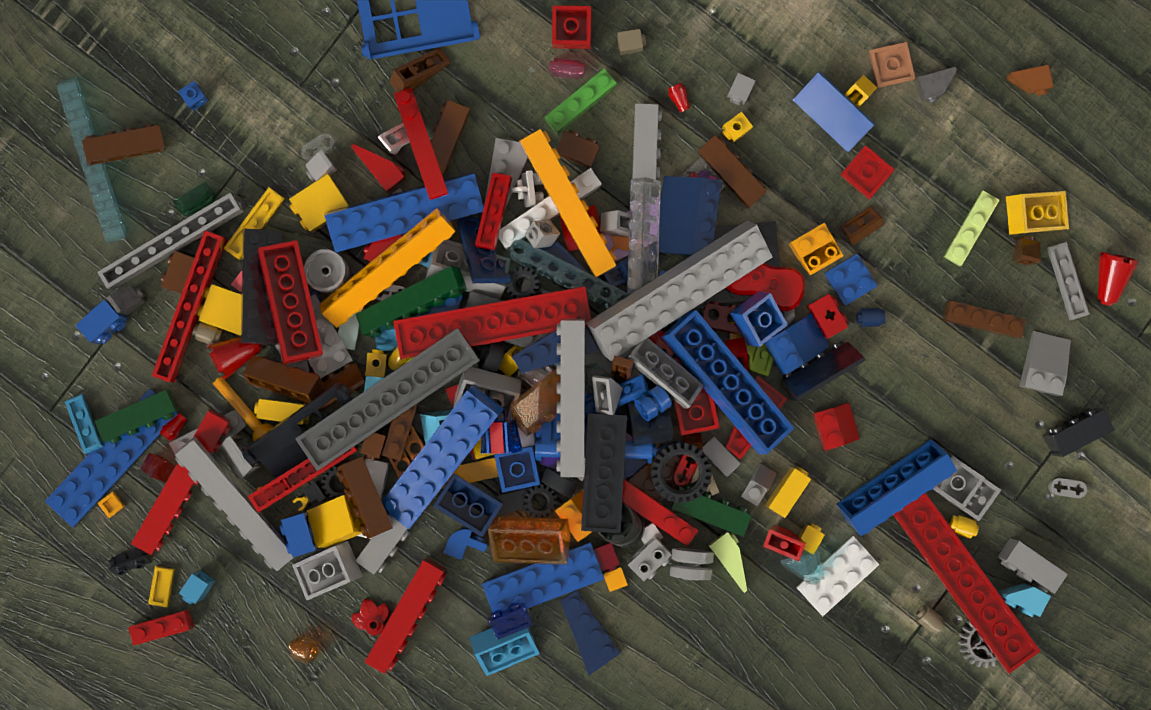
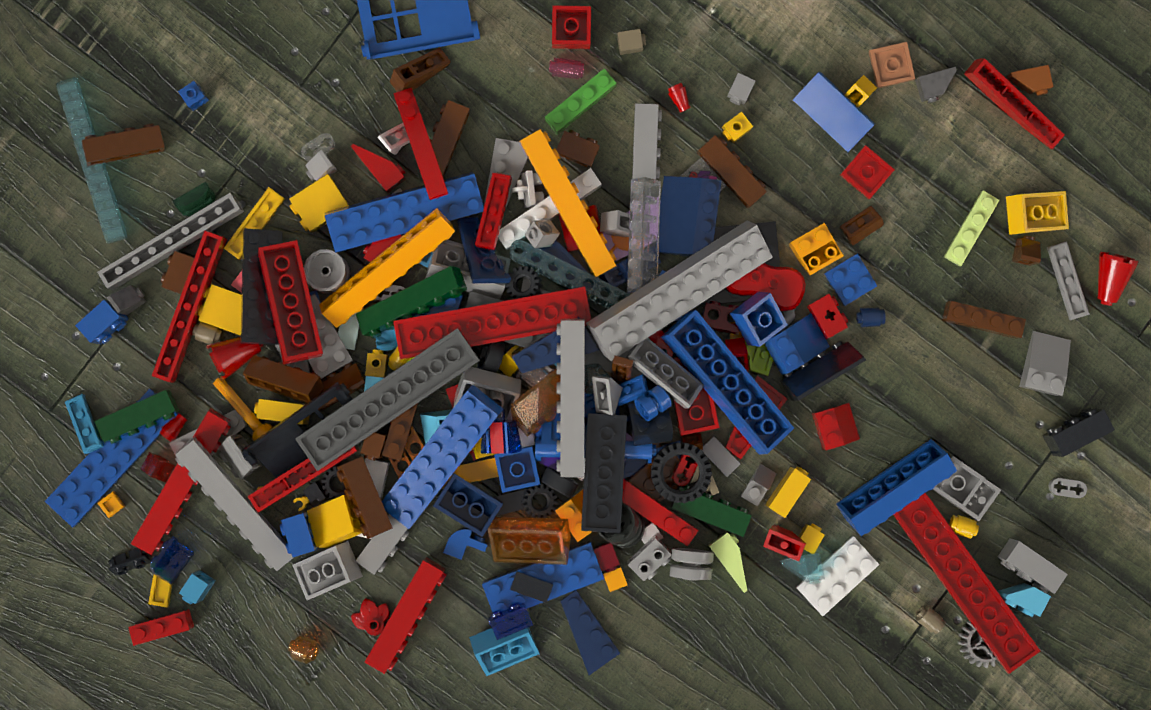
(171, 560): none -> clear blue bracket
(531, 587): none -> black tile
(1013, 102): none -> red slope

